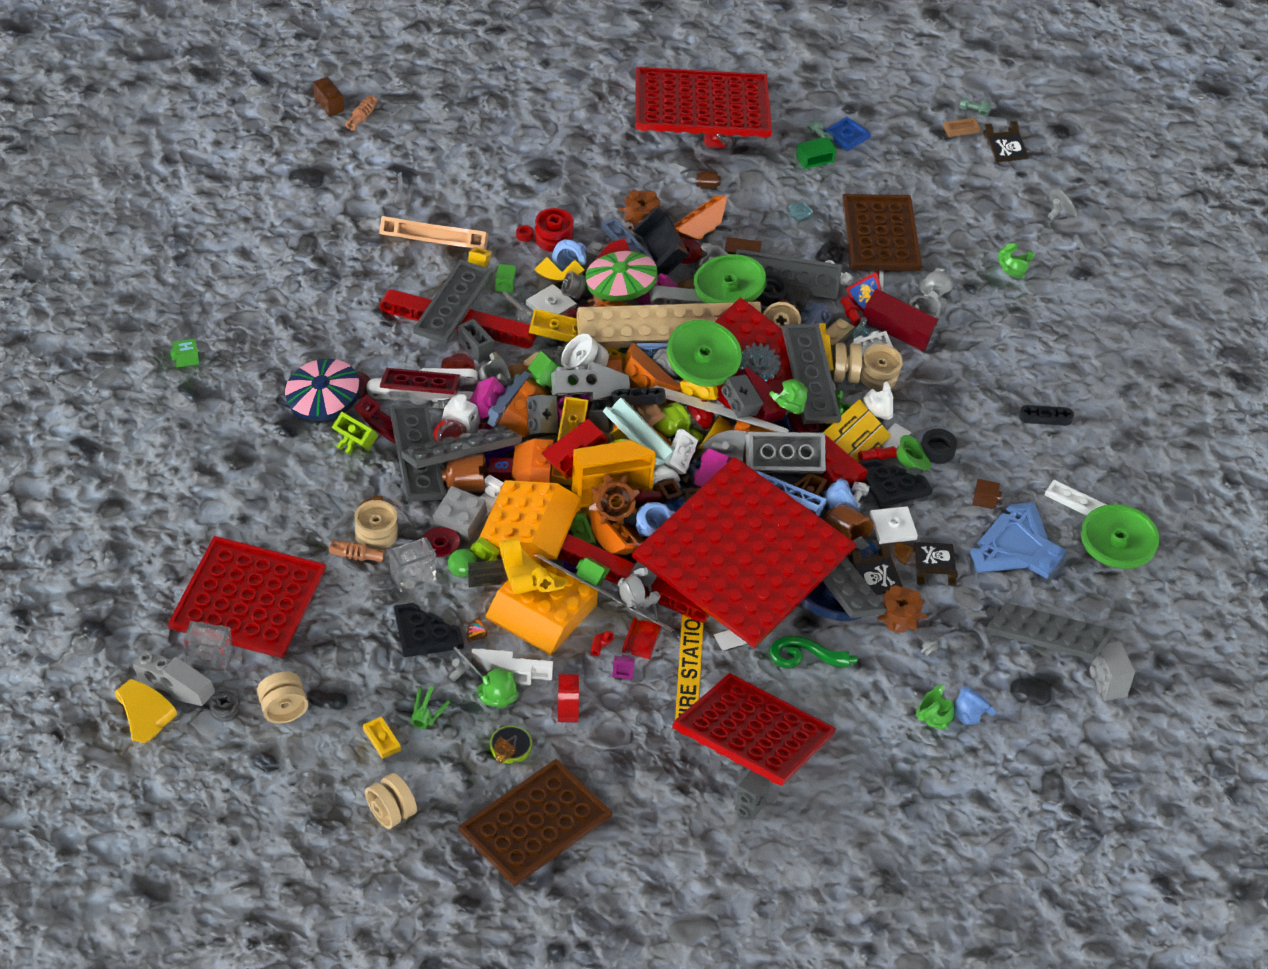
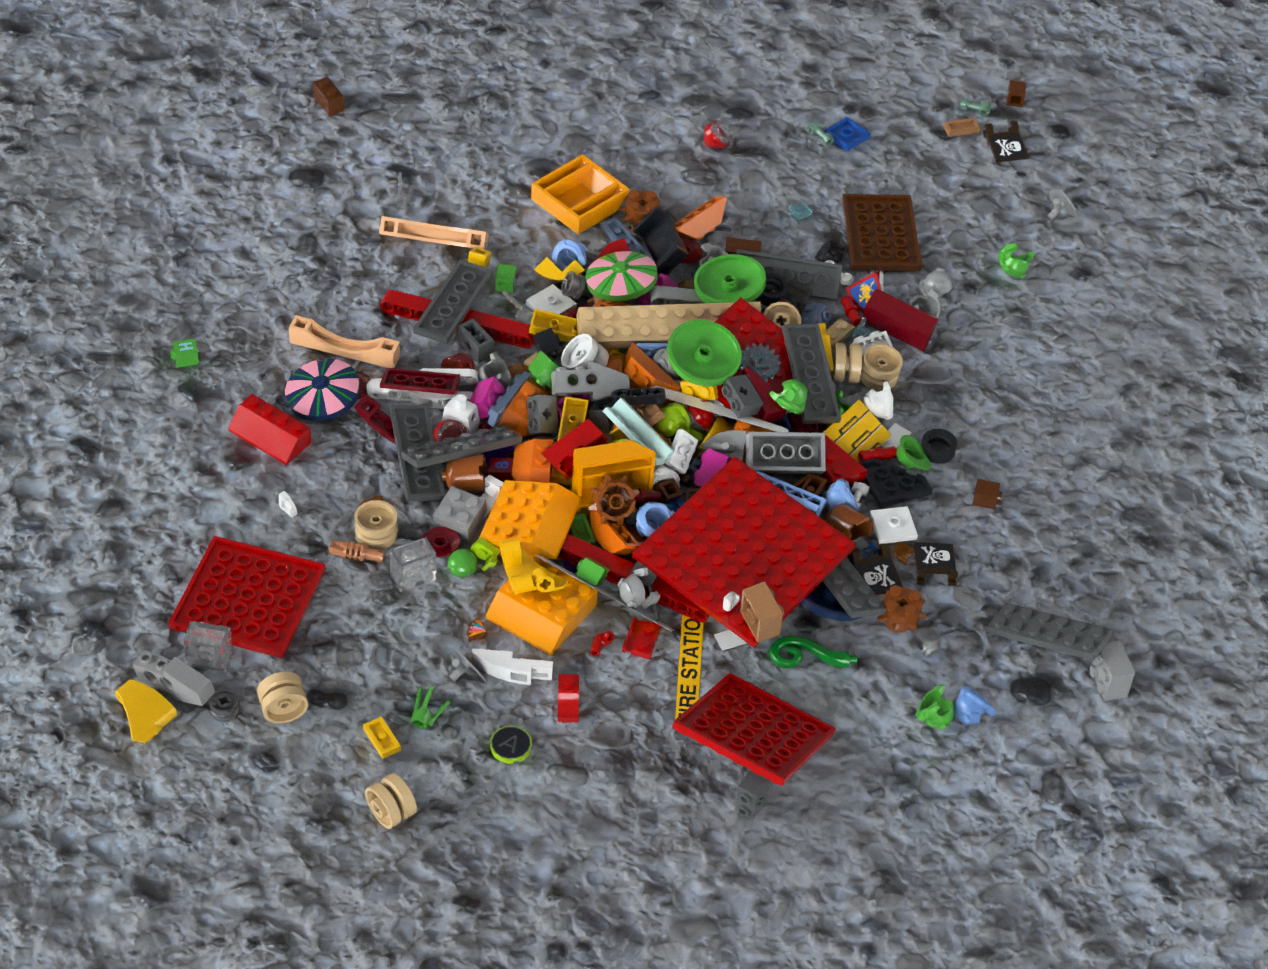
(270, 429): none -> slope
(287, 504): none -> white tile
(310, 334): none -> light nougat arch
(353, 433): lime brick -> none
(362, 111): nougat hinge -> none
(424, 632): black plate -> none
(486, 573): clear smoke plate -> none
(498, 689): bright green helmet -> none
(503, 750): clear orange tile -> none
(524, 233): red tile -> none
(535, 822): reddish brown plate -> none
(547, 342): none -> black brick
(552, 227): red wheel -> none
(579, 194): none -> light orange slope
(623, 667): magenta tile -> none
(702, 102): red plate -> none
(708, 180): reddish brown brick -> none
(730, 601): none -> white tile
(761, 611): none -> medium nougat brick
(816, 152): green brick -> none
(1016, 93): none -> reddish brown brick
(1017, 543): medium blue plate -> none
(1033, 410): black beam -> none
(1072, 498): white tile -> none
(1120, 536): bright green dish -> none

